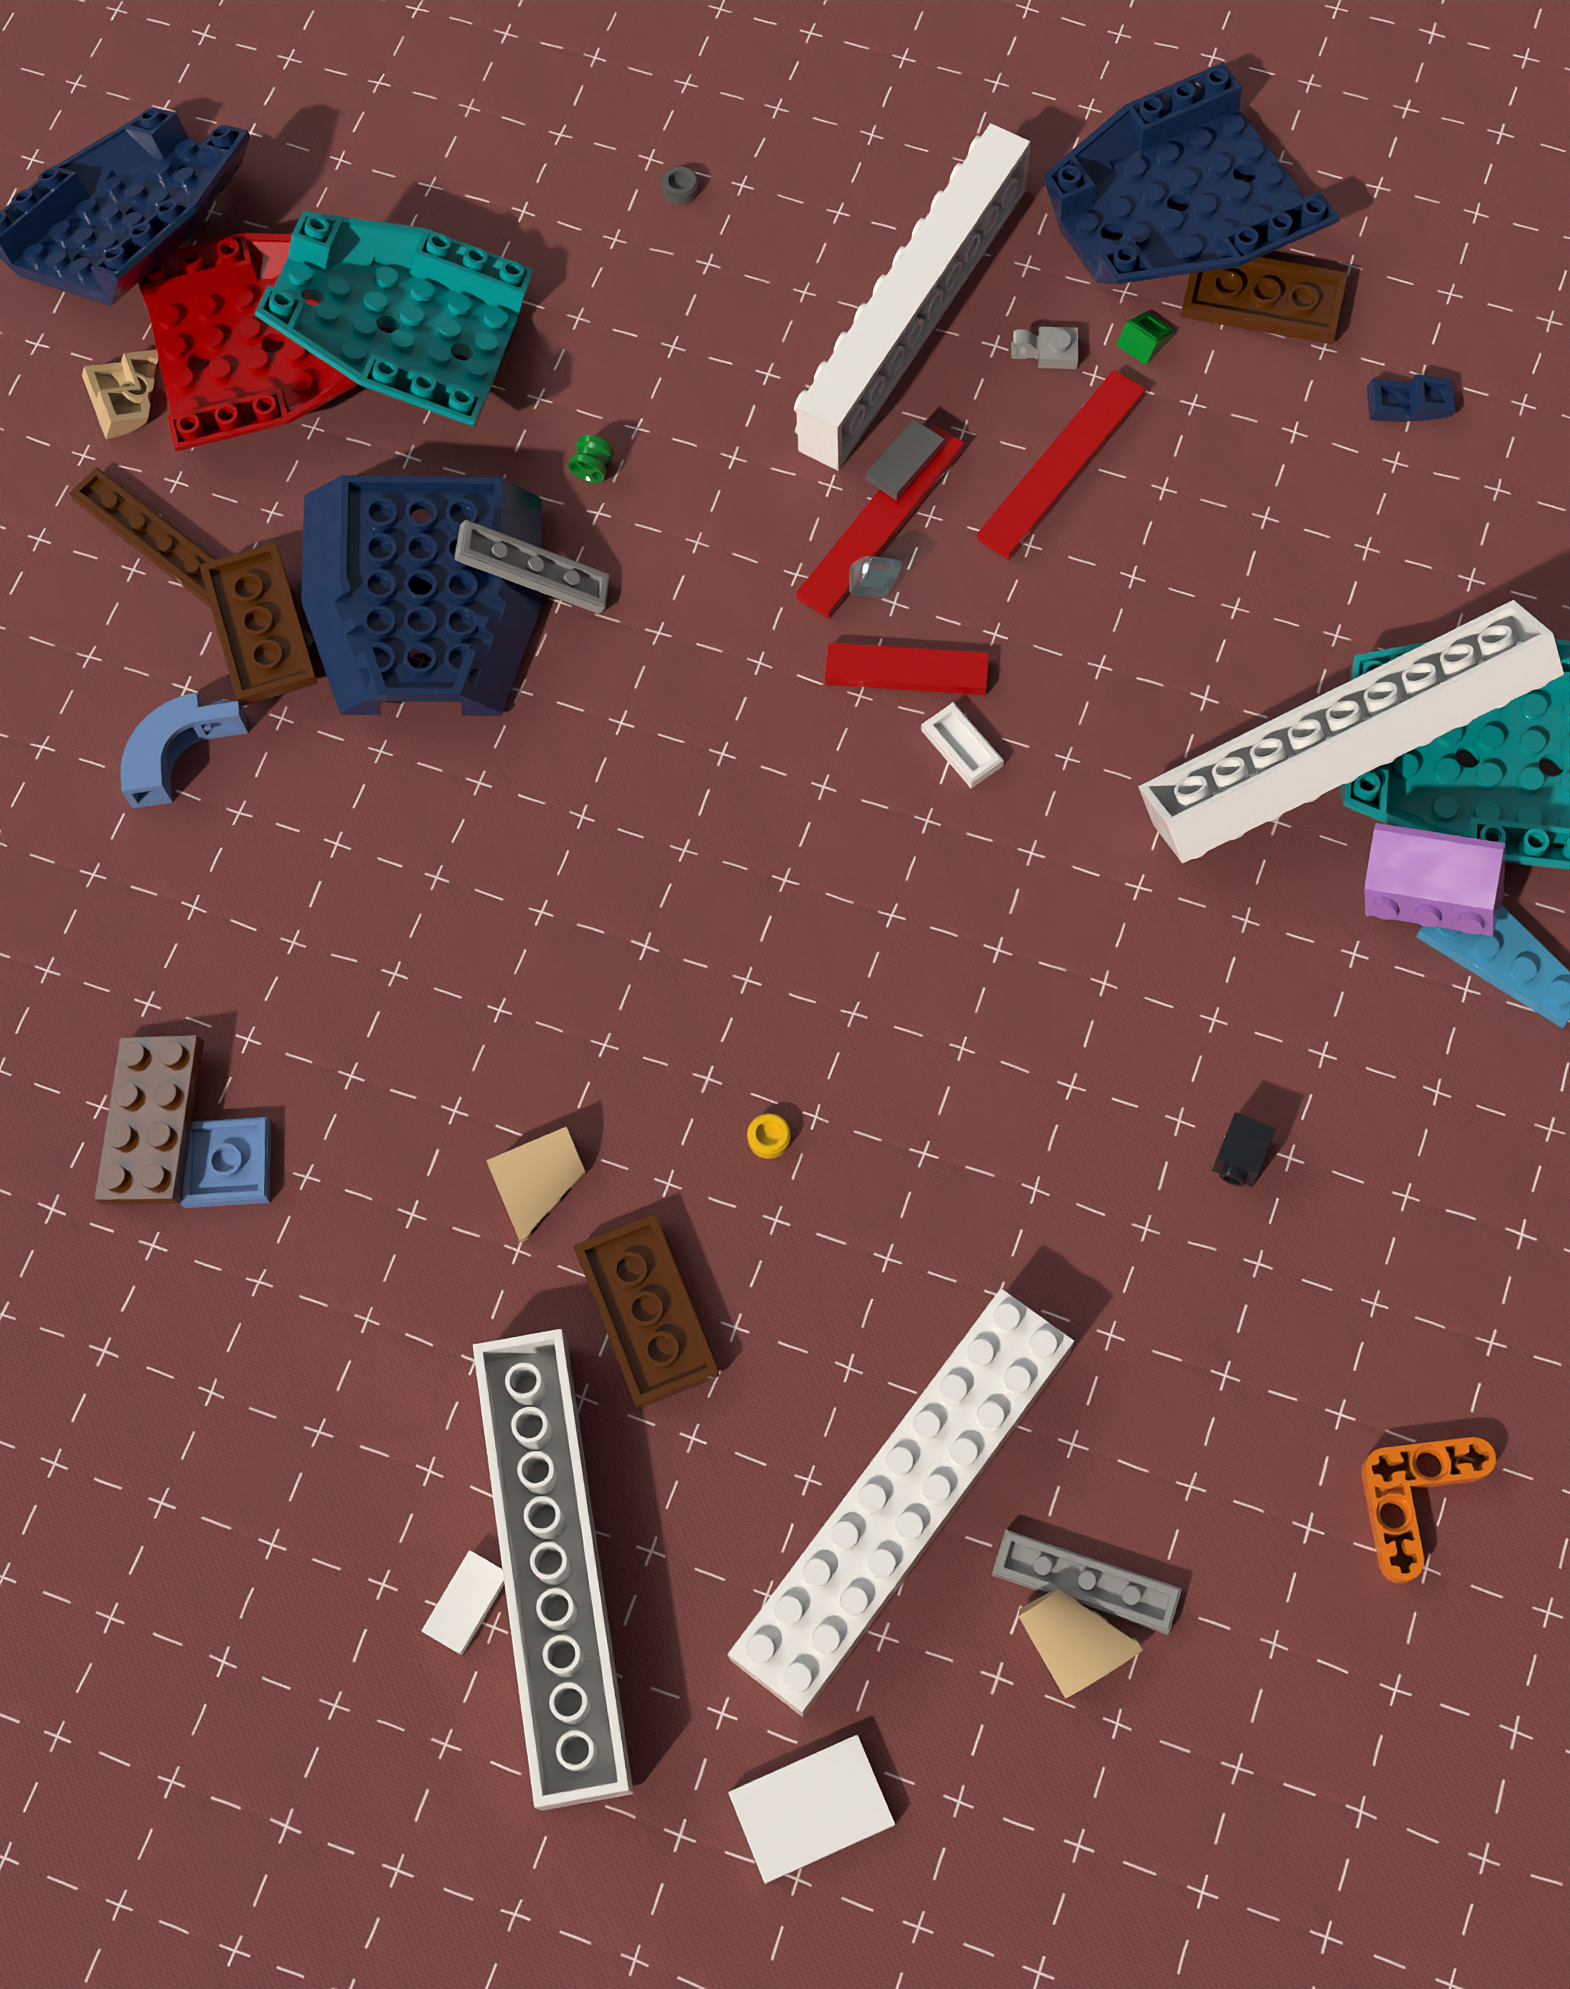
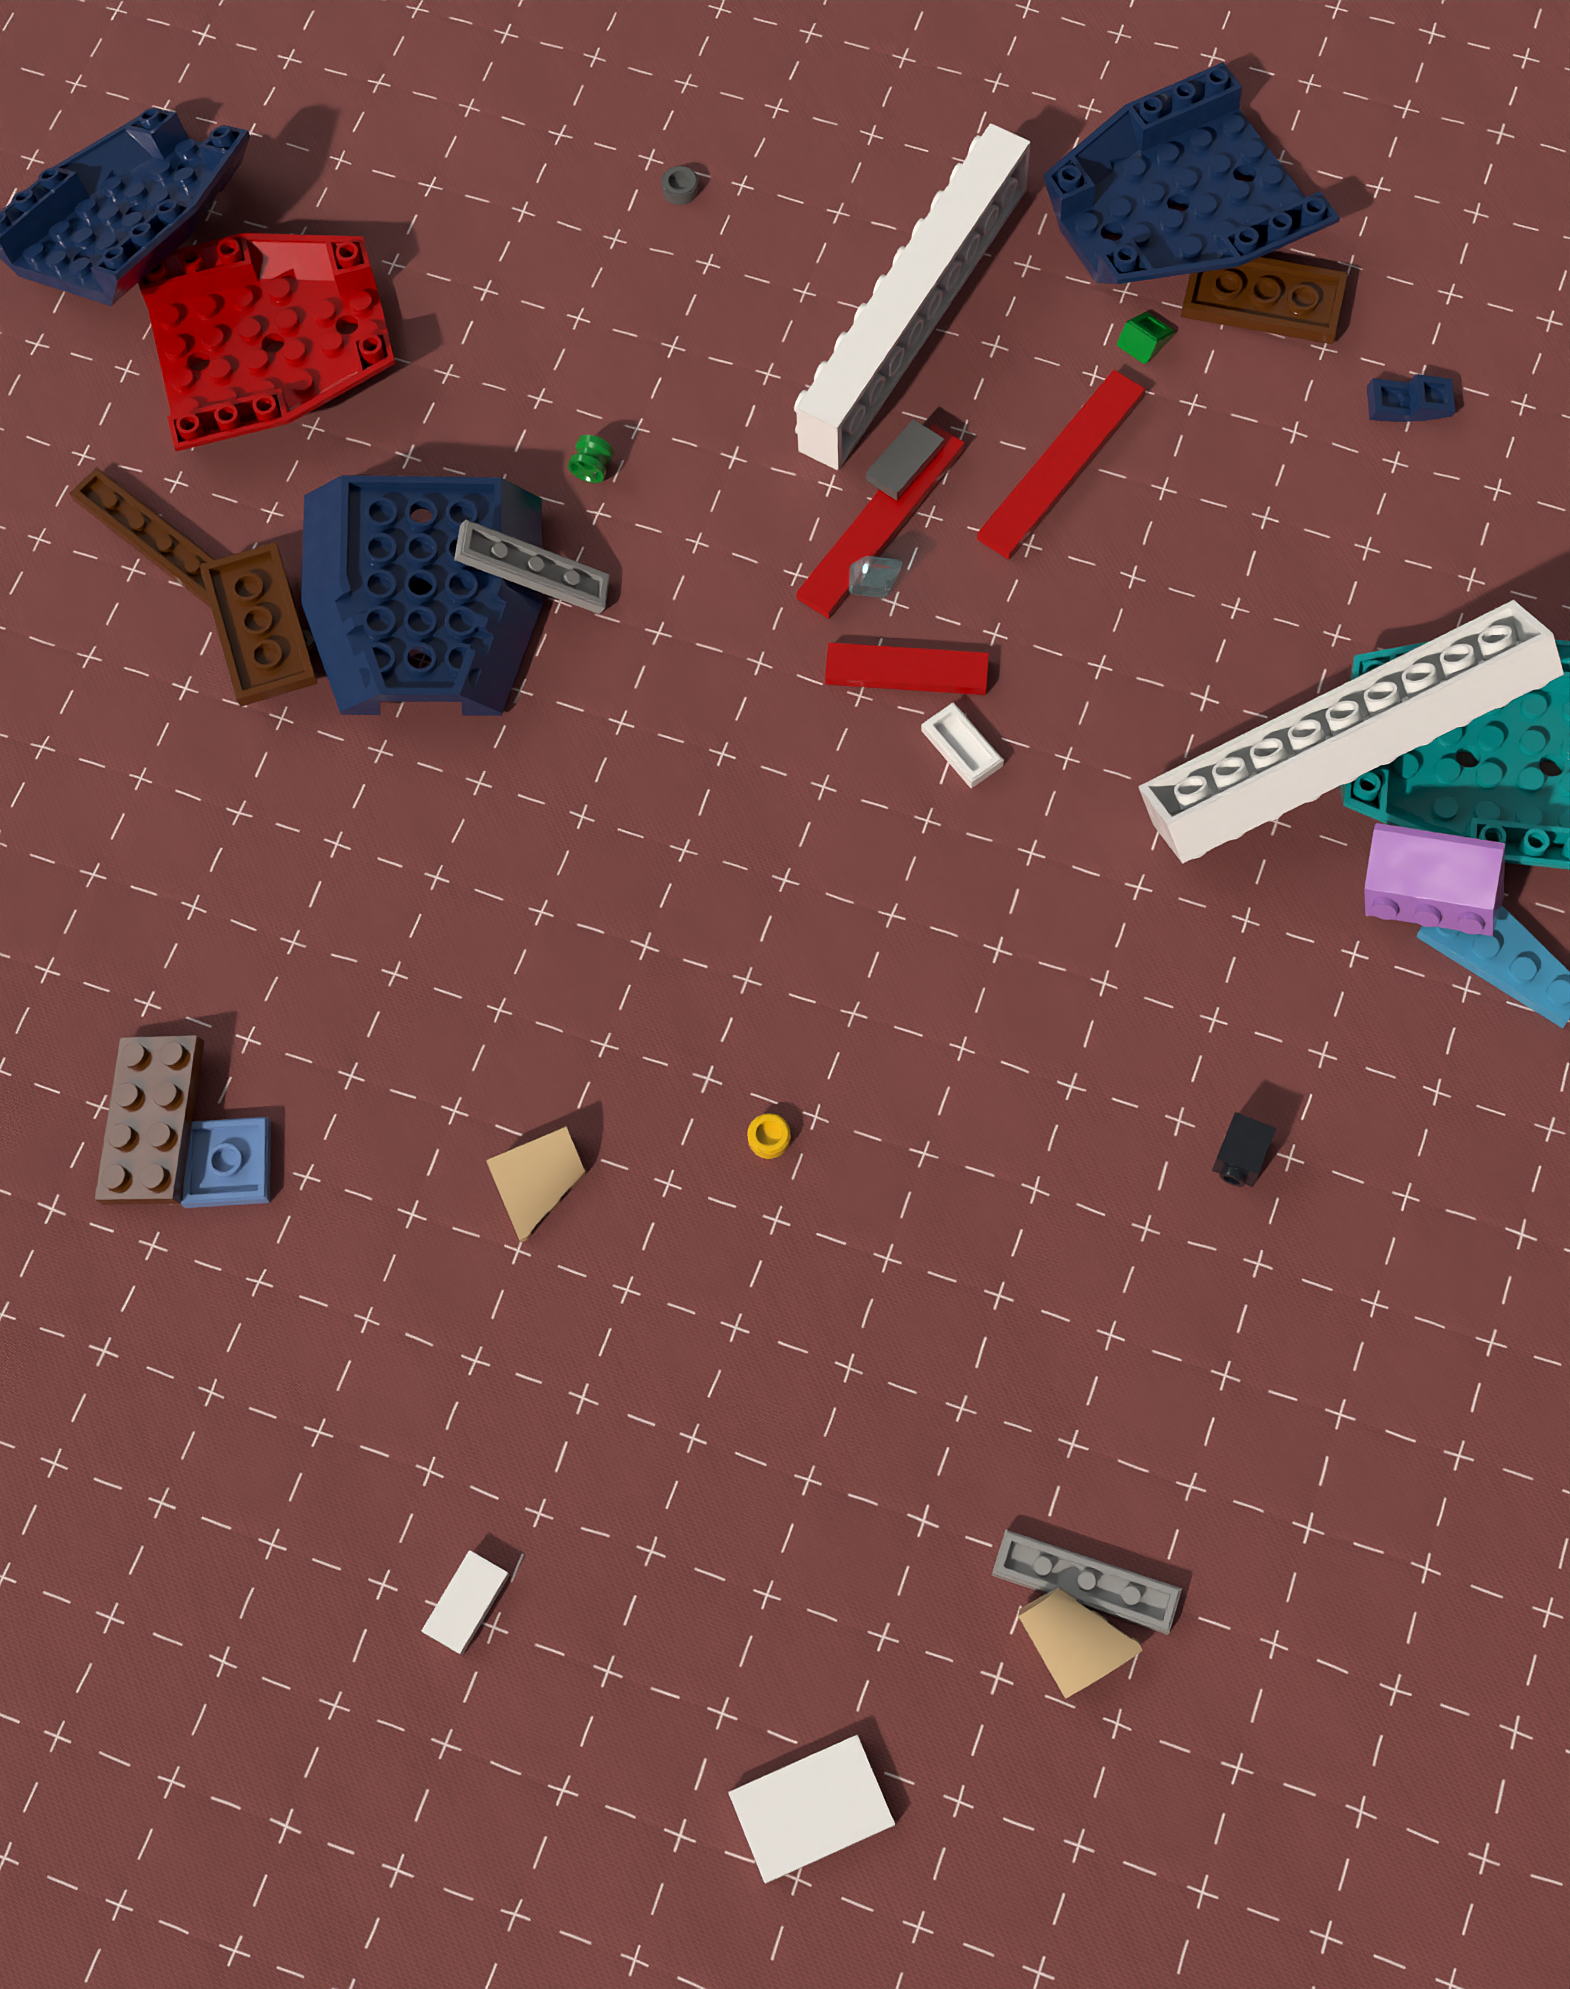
(122, 391): tan slope -> none
(164, 736): medium blue arch -> none
(405, 278): teal wedge -> none
(552, 1572): white brick -> none
(646, 1311): reddish brown plate -> none
(900, 1503): white brick -> none
(1053, 347): light grey plate -> none
(1398, 1491): orange beam -> none

